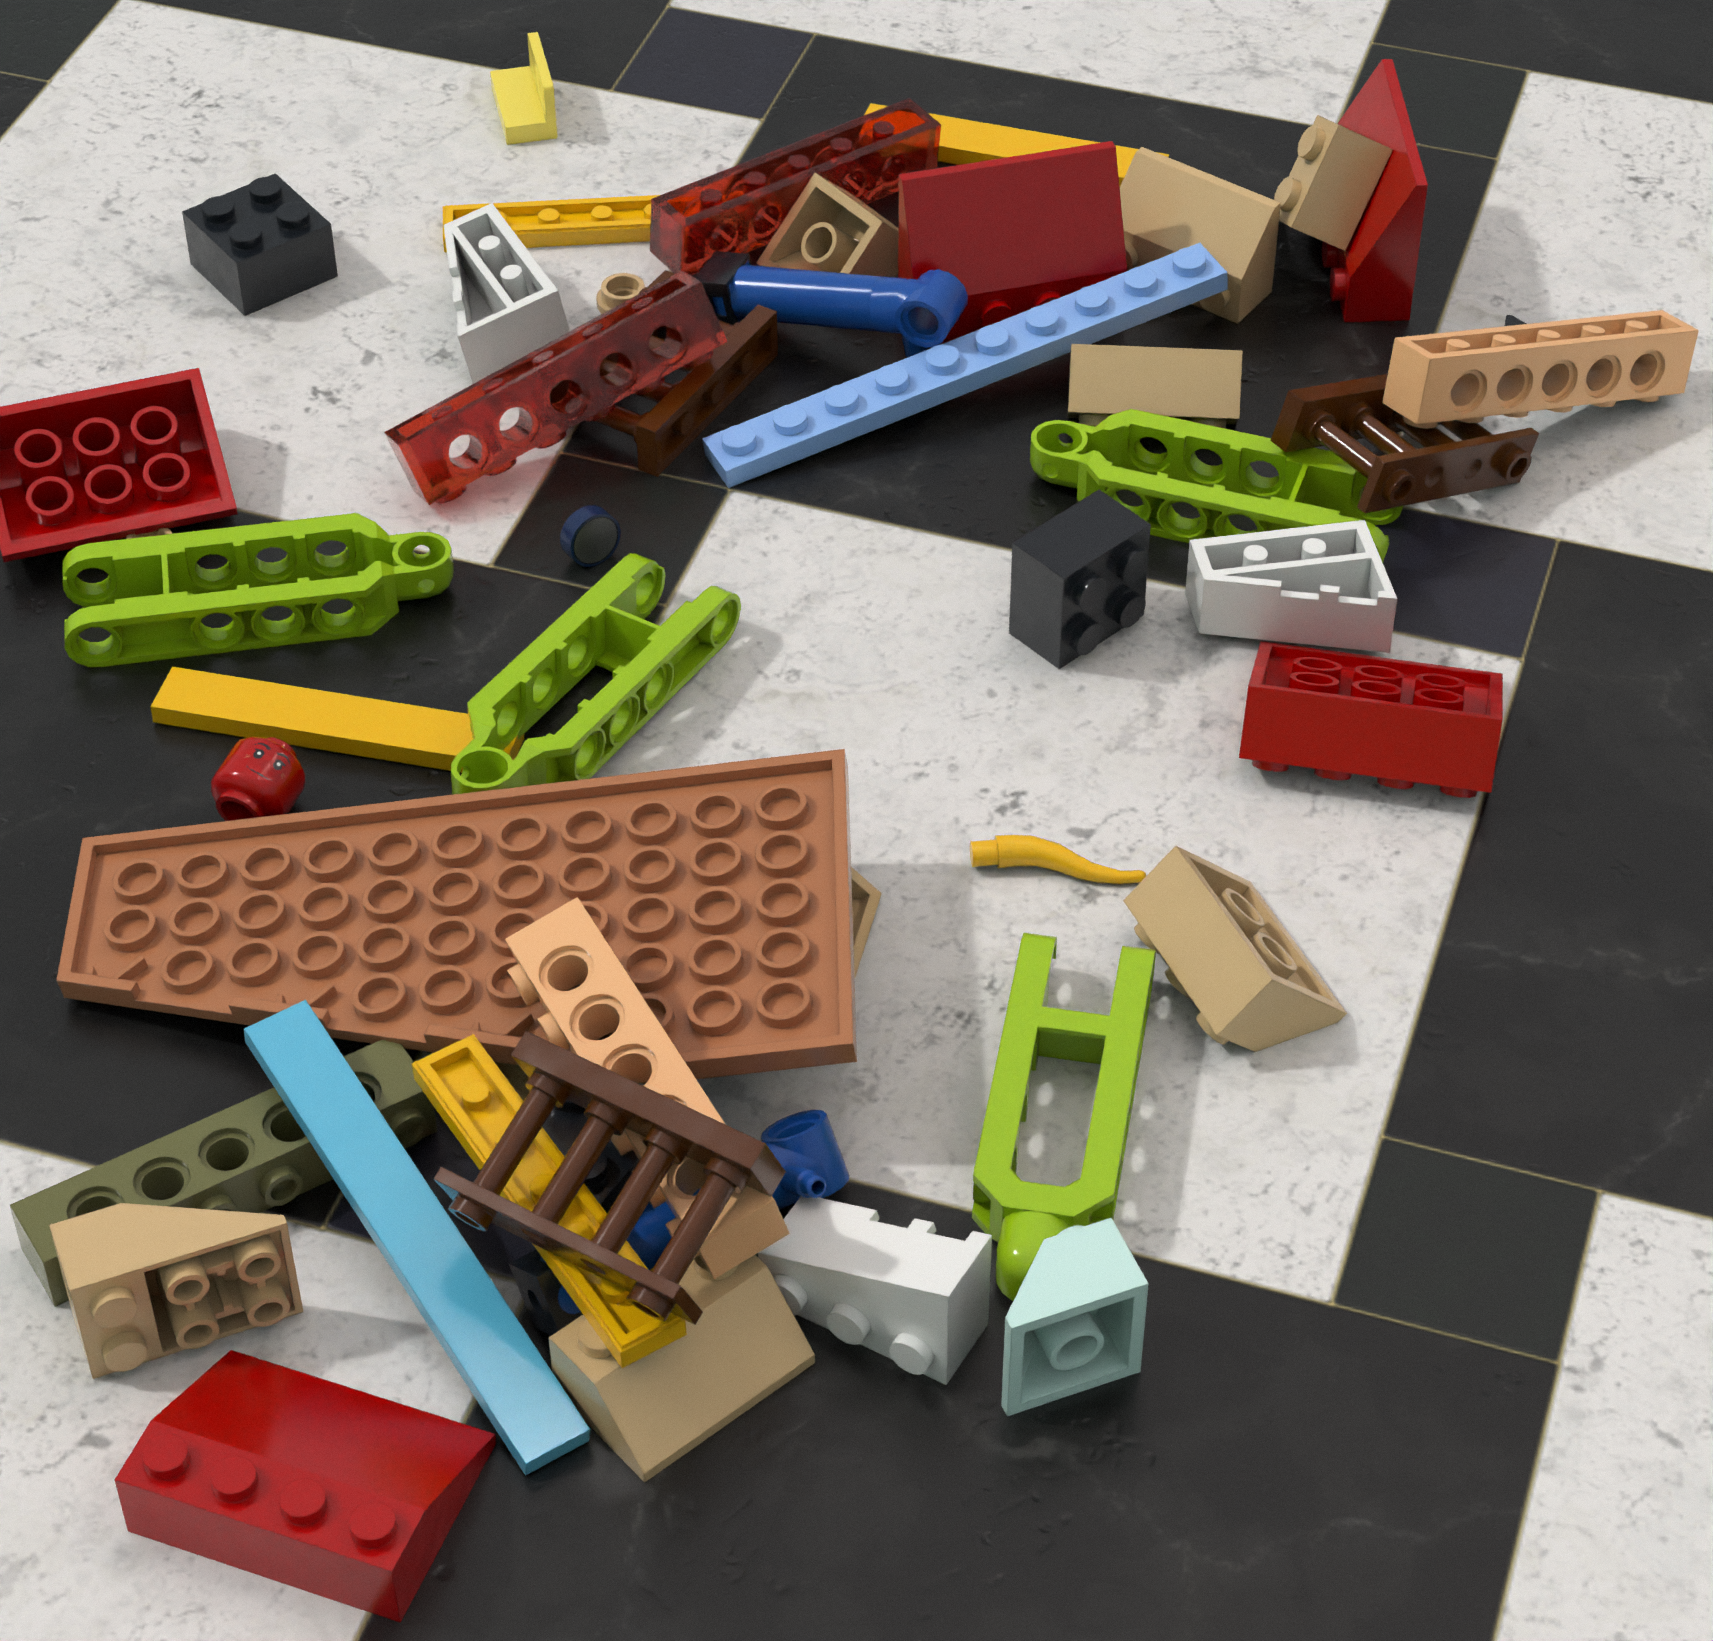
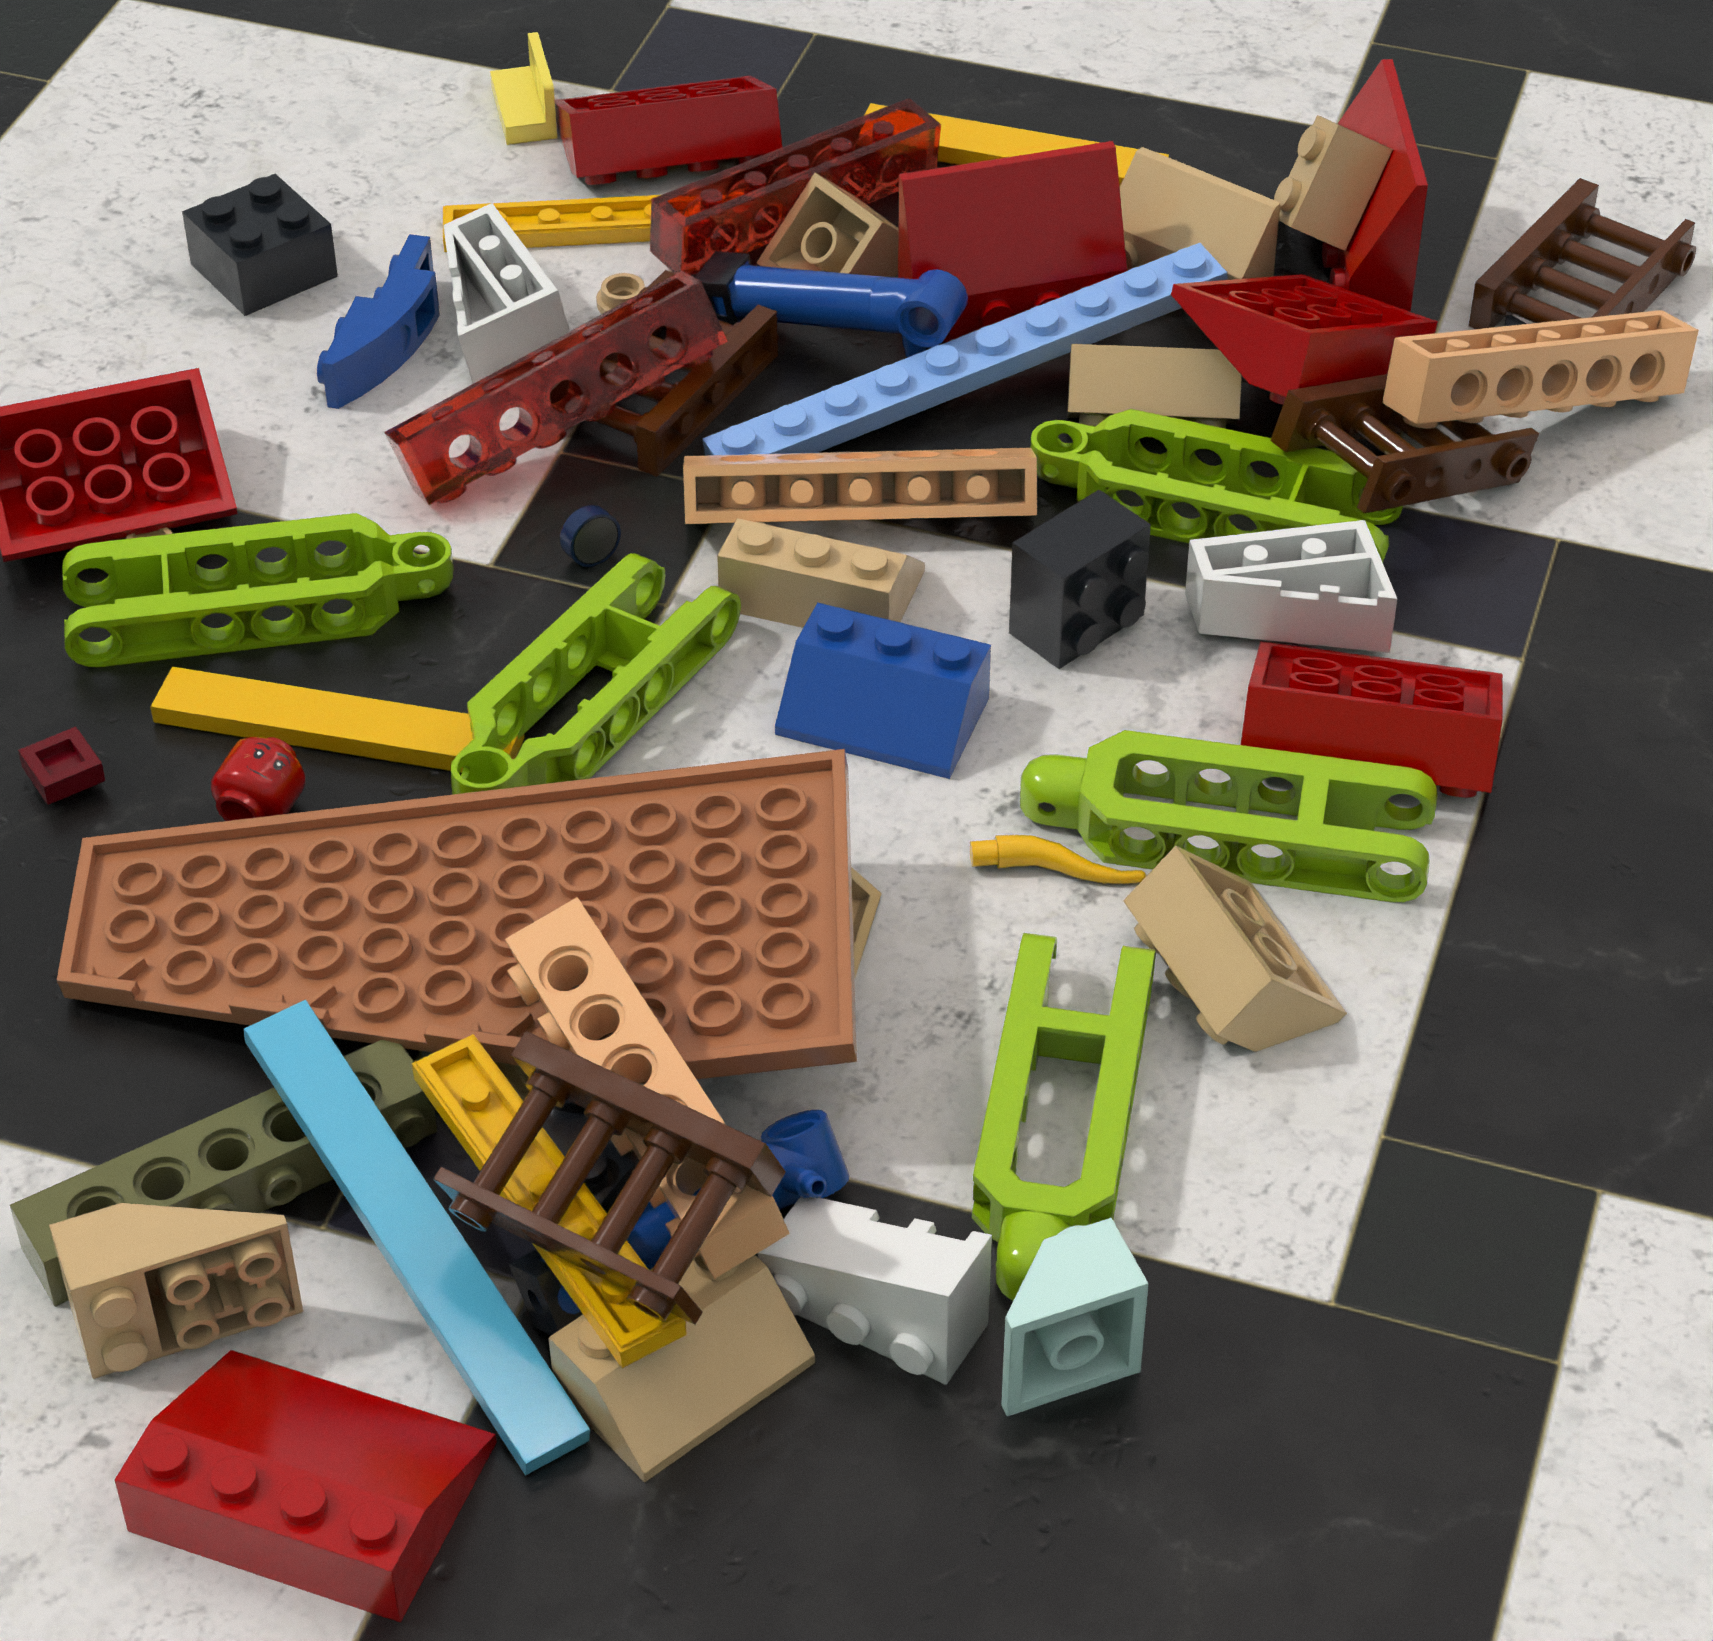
(61, 765): none -> dark red plate
(383, 329): none -> blue slope
(668, 128): none -> red slope
(788, 571): none -> tan slope
(860, 485): none -> light nougat brick
(884, 690): none -> blue slope
(1297, 329): none -> red slope
(1323, 851): none -> lime piece
(1556, 240): none -> reddish brown fence

